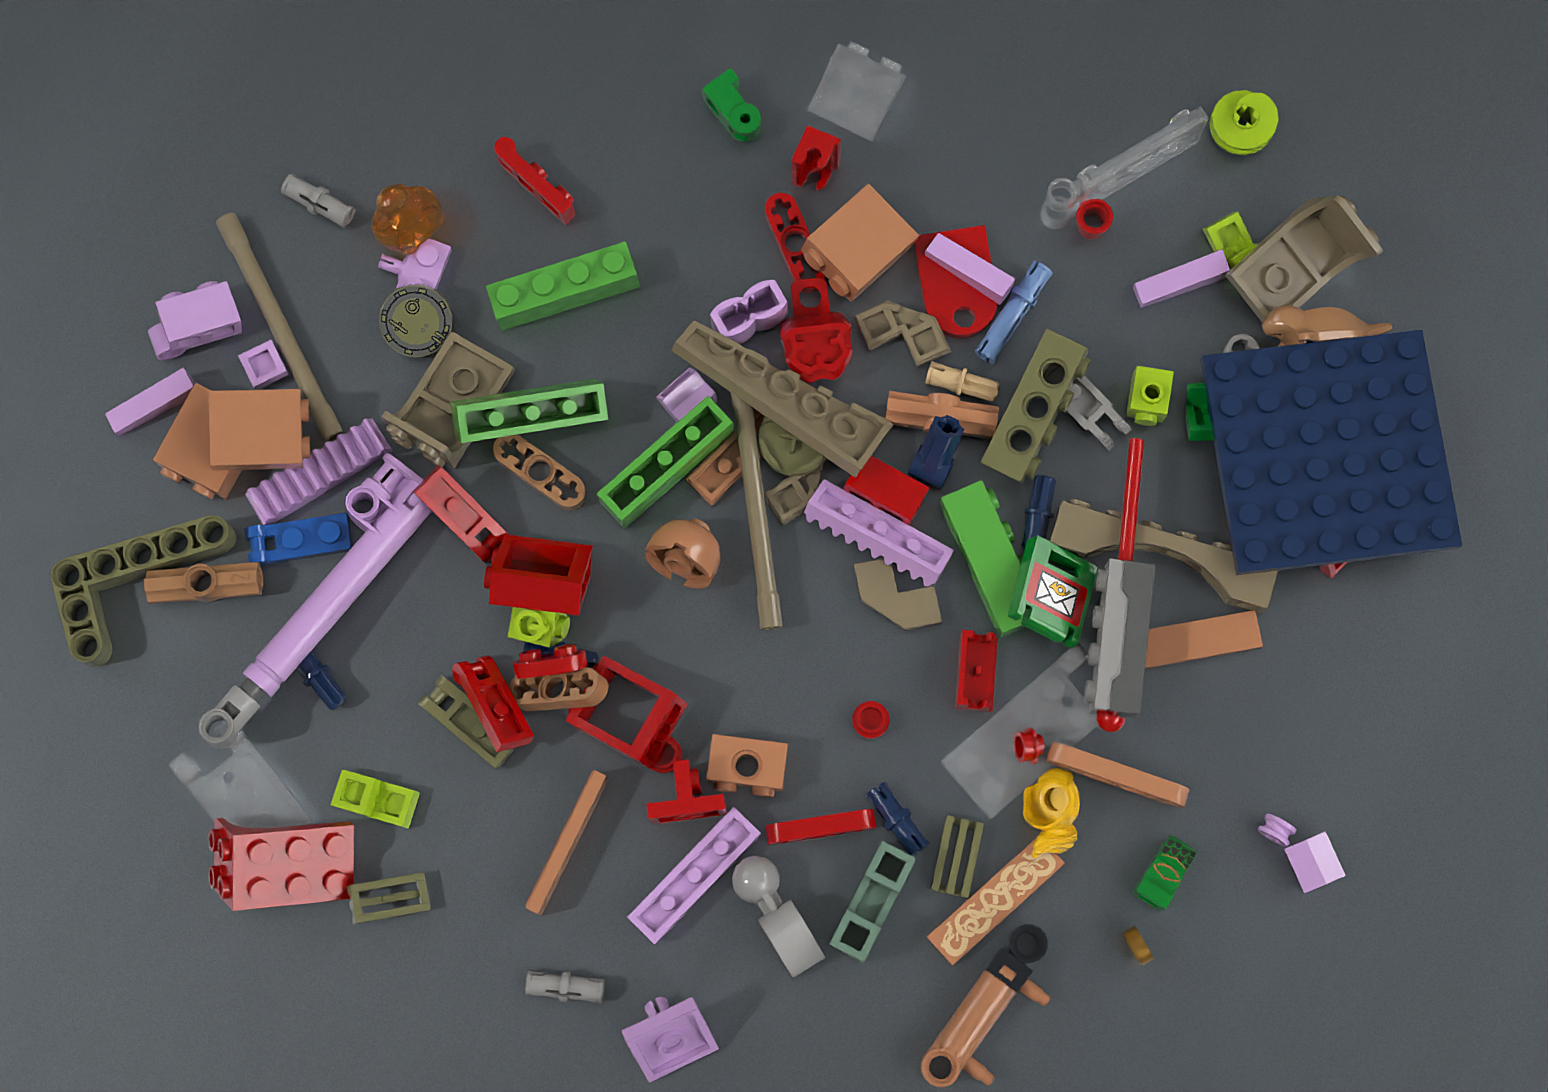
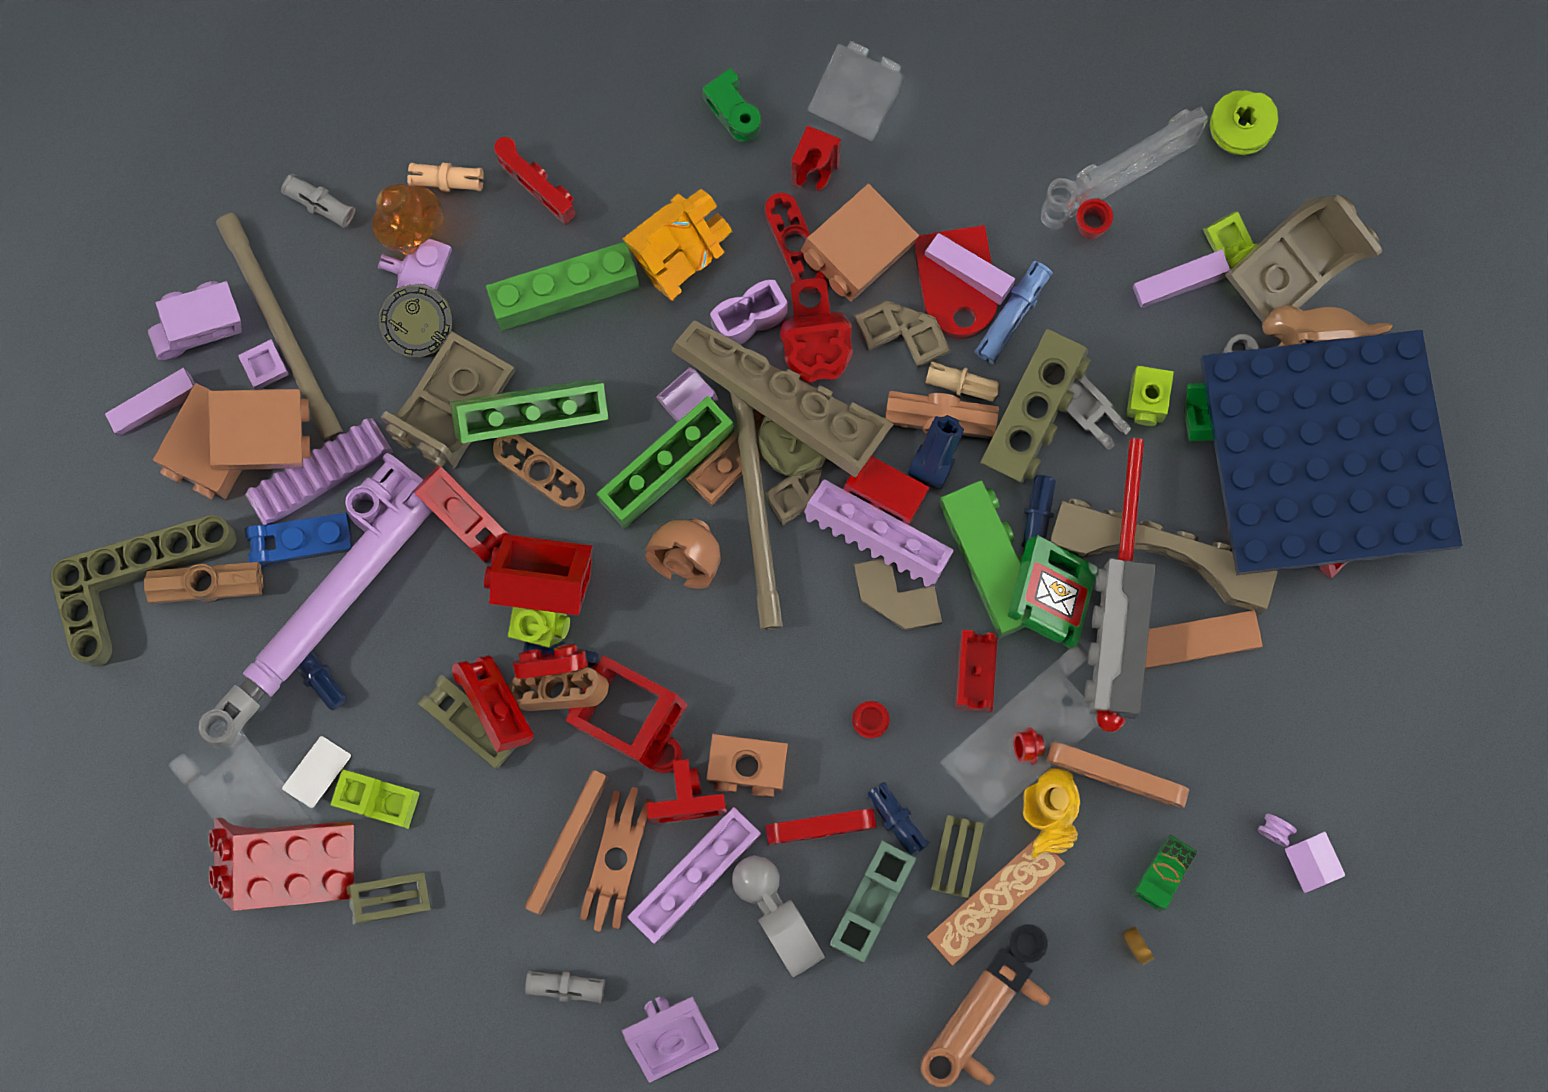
(316, 772): none -> white sticker
(445, 177): none -> light nougat pin
(609, 881): none -> nougat piece
(678, 241): none -> light orange hips

